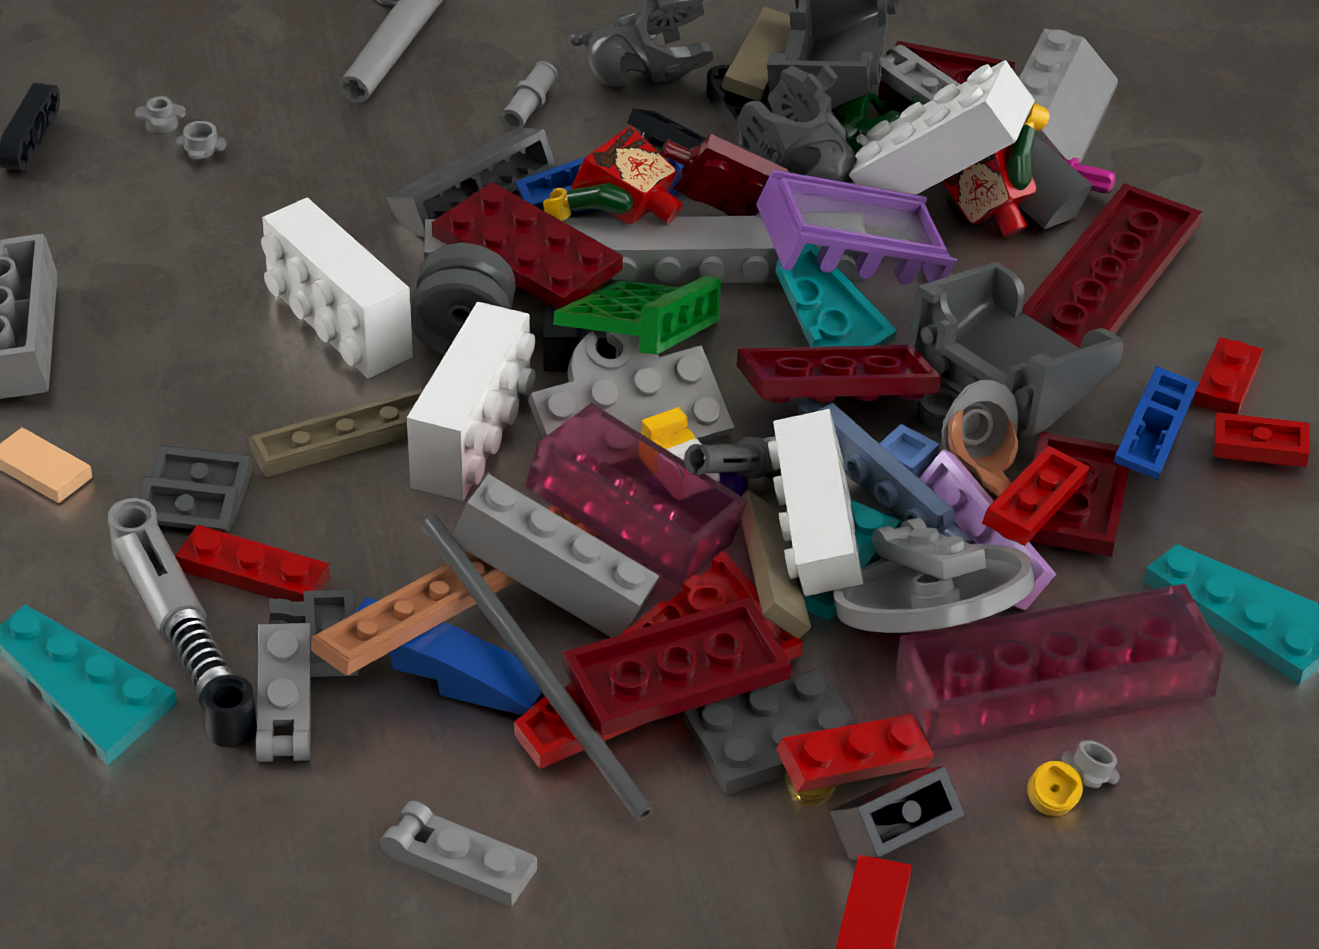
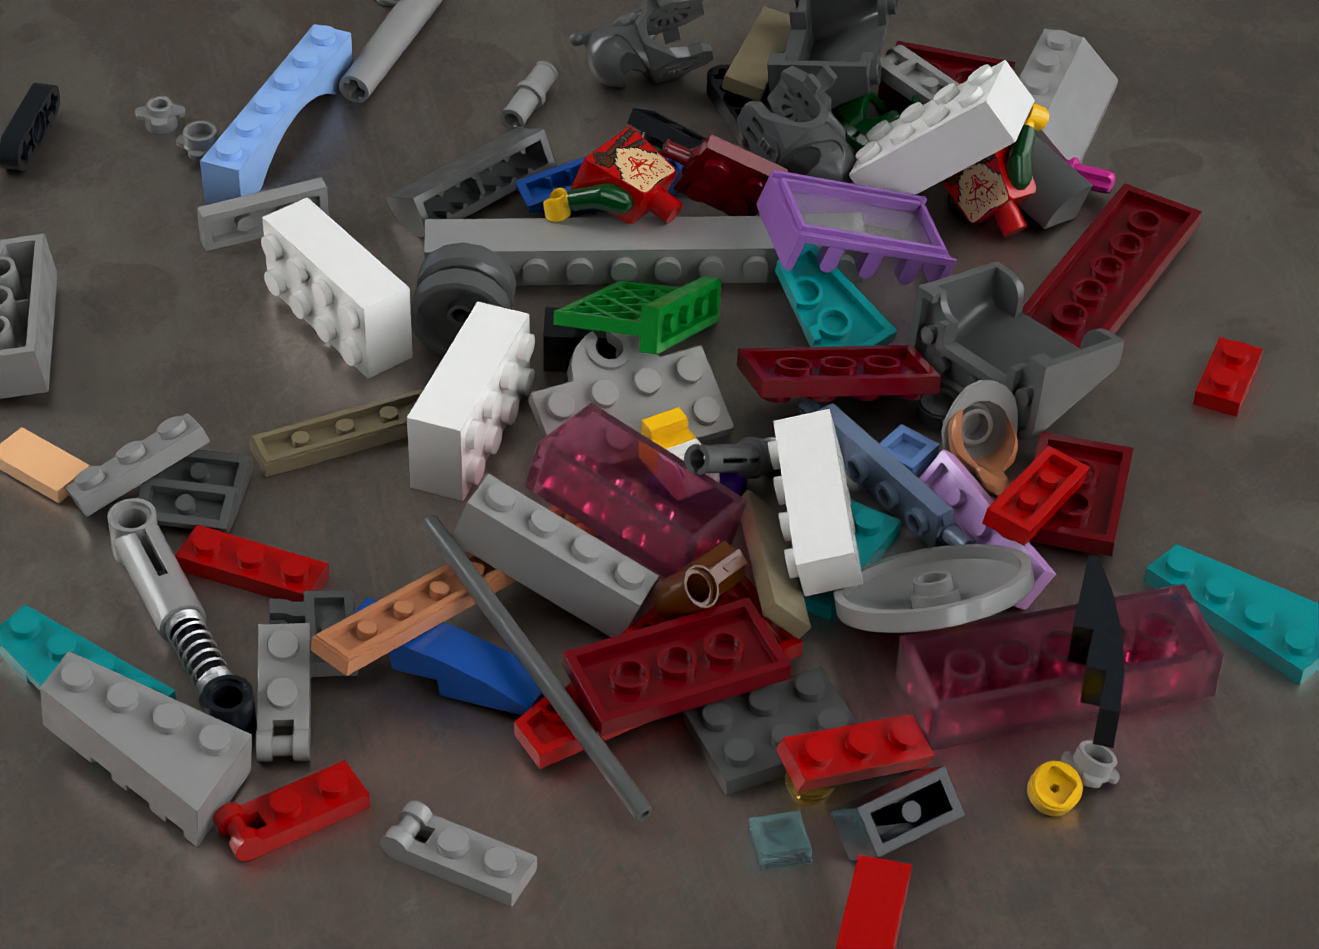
(136, 463): none -> light grey plate
(148, 742): none -> light grey wedge
(241, 217): none -> light grey plate
(244, 151): none -> light blue arch
(292, 811): none -> red plate
(542, 250): dark red plate -> none
(699, 582): none -> reddish brown piece
(779, 840): none -> clear light blue tile
(928, 550): light grey plate -> none
(1099, 646): none -> black slope
(1156, 422): blue slope -> none
(1261, 439): red plate -> none

